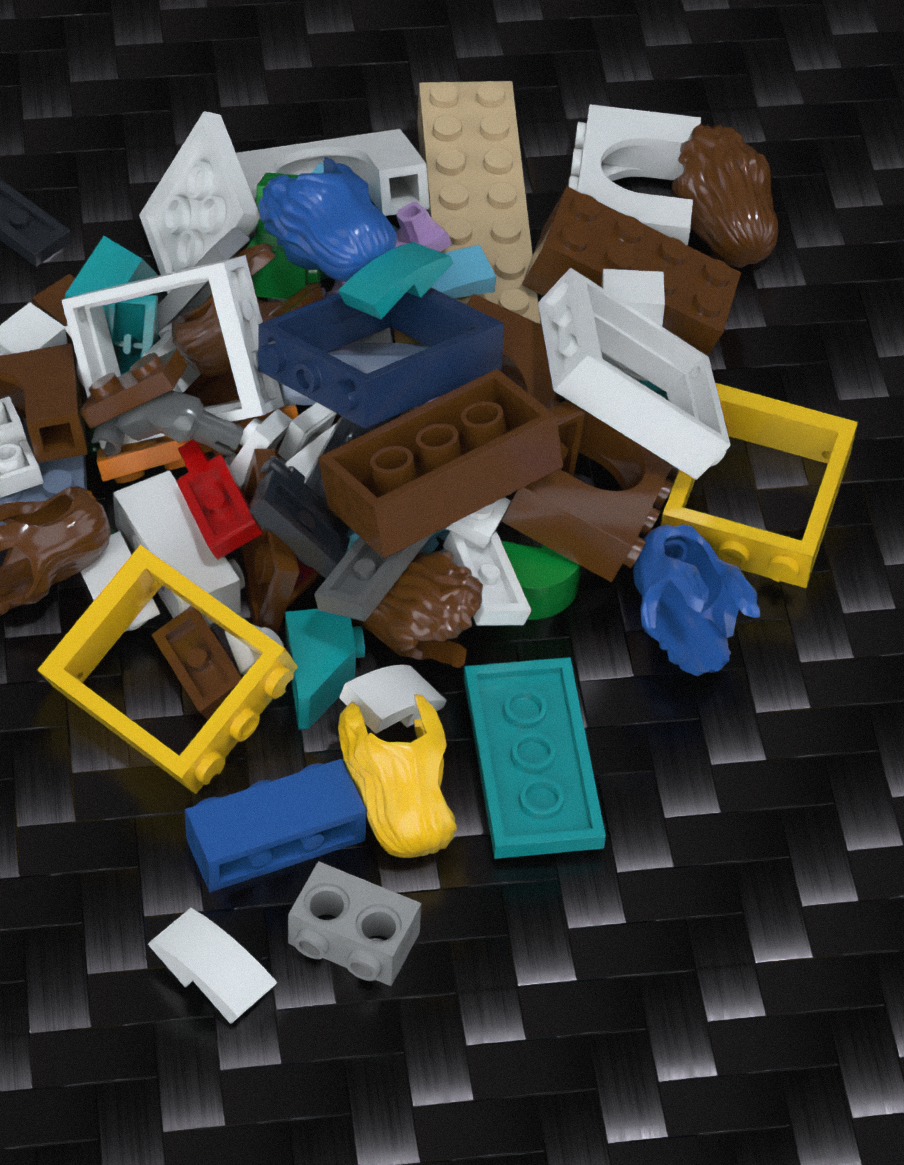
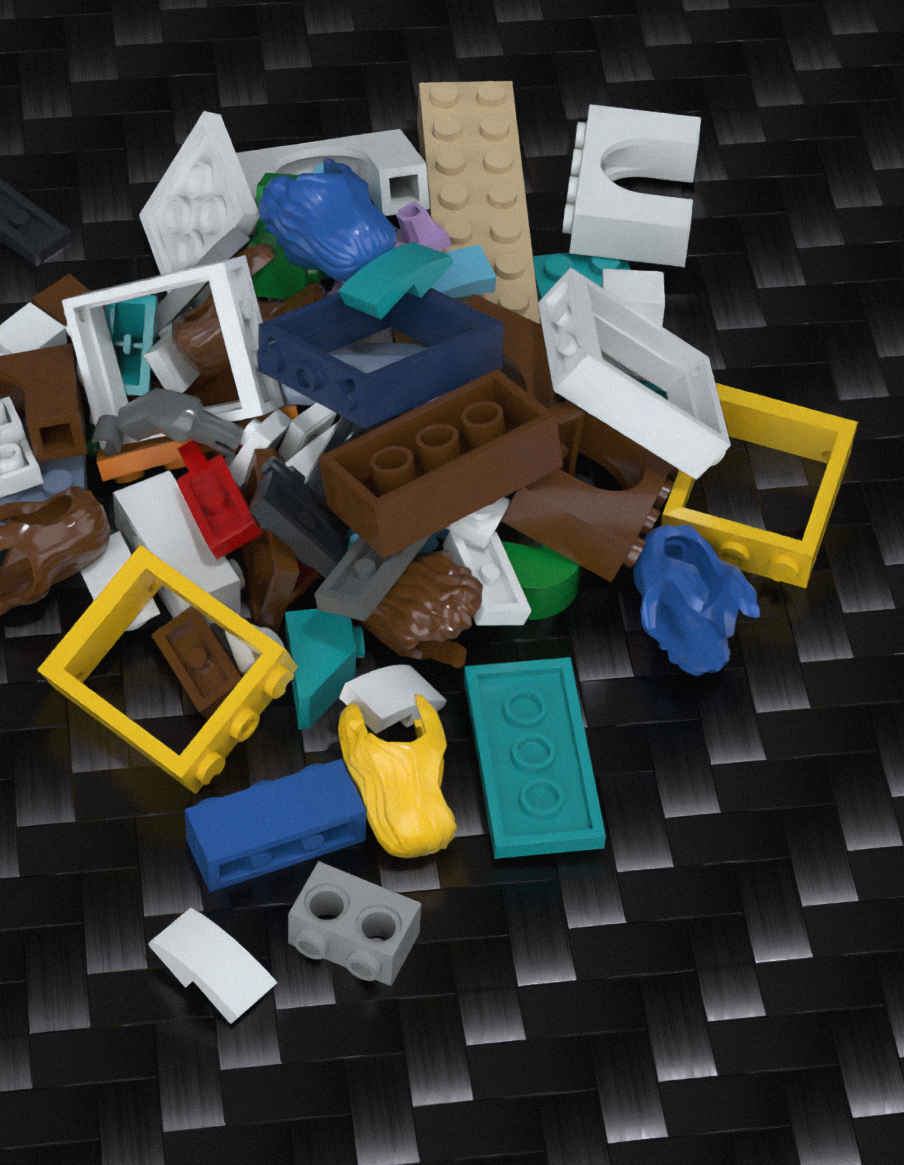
(109, 267): teal slope -> none
(145, 381): reddish brown plate -> none
(596, 237): reddish brown brick -> none
(728, 194): reddish brown hair -> none

